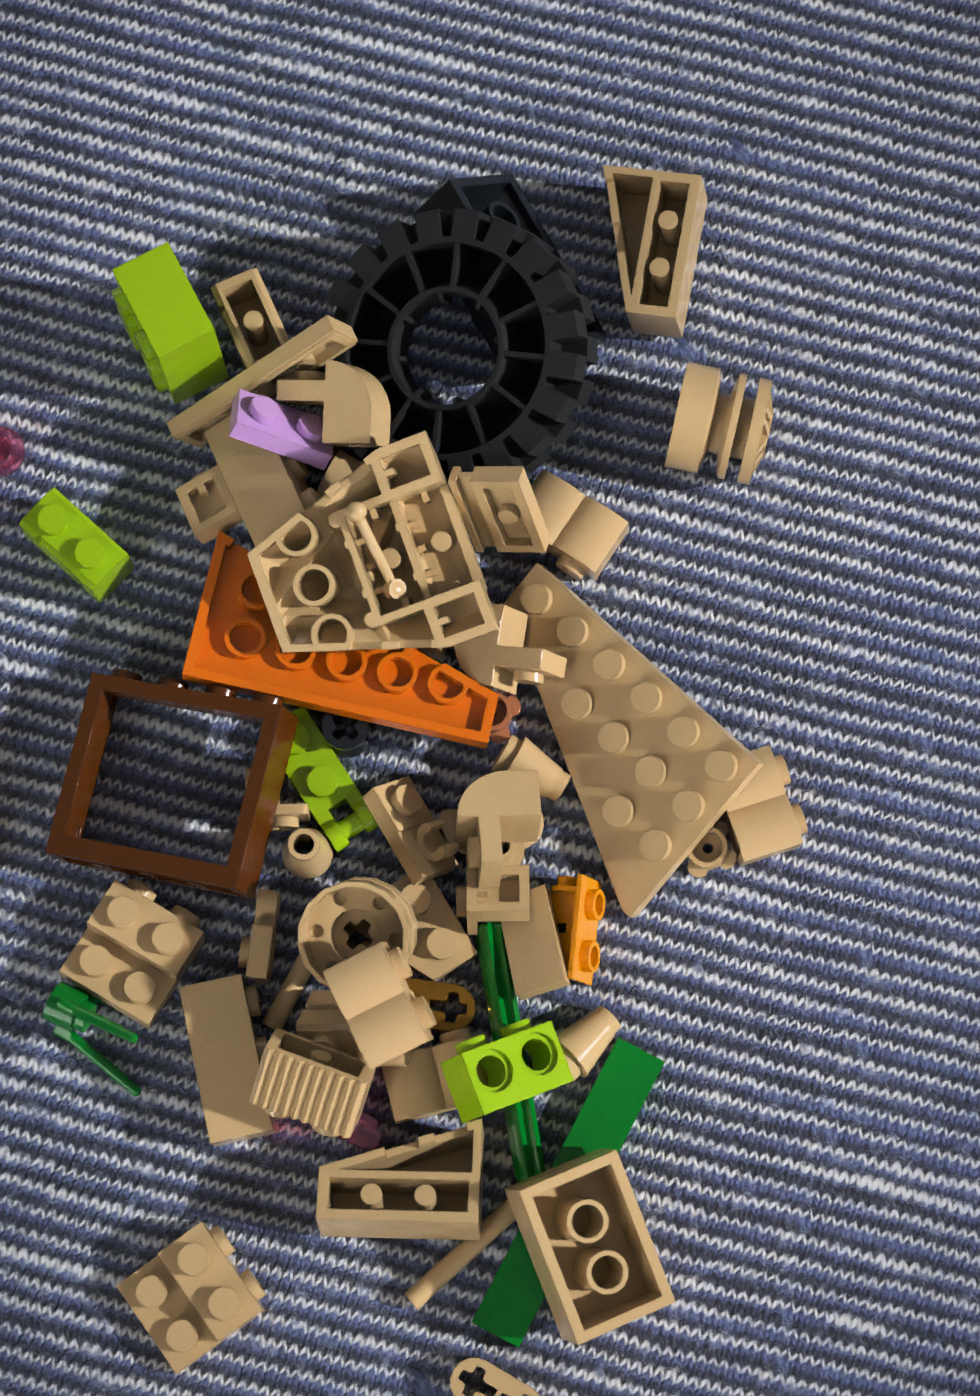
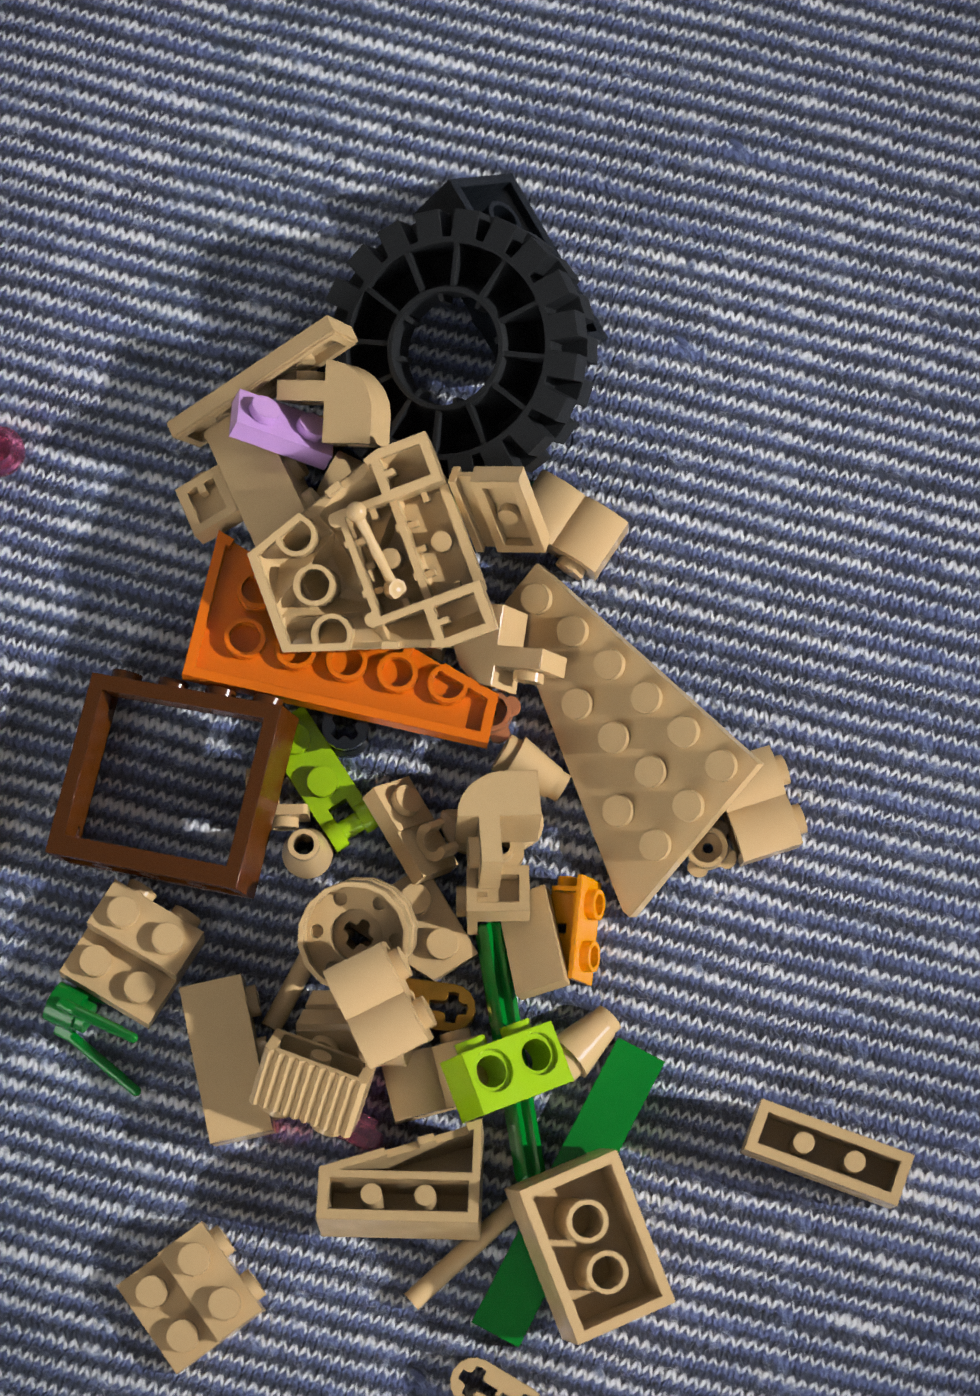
(76, 545): lime brick -> none
(168, 324): lime brick -> none
(249, 316): tan brick -> none
(258, 951): tan plate -> none
(657, 243): tan wedge -> none
(719, 423): tan wheel -> none
(827, 1154): none -> tan brick

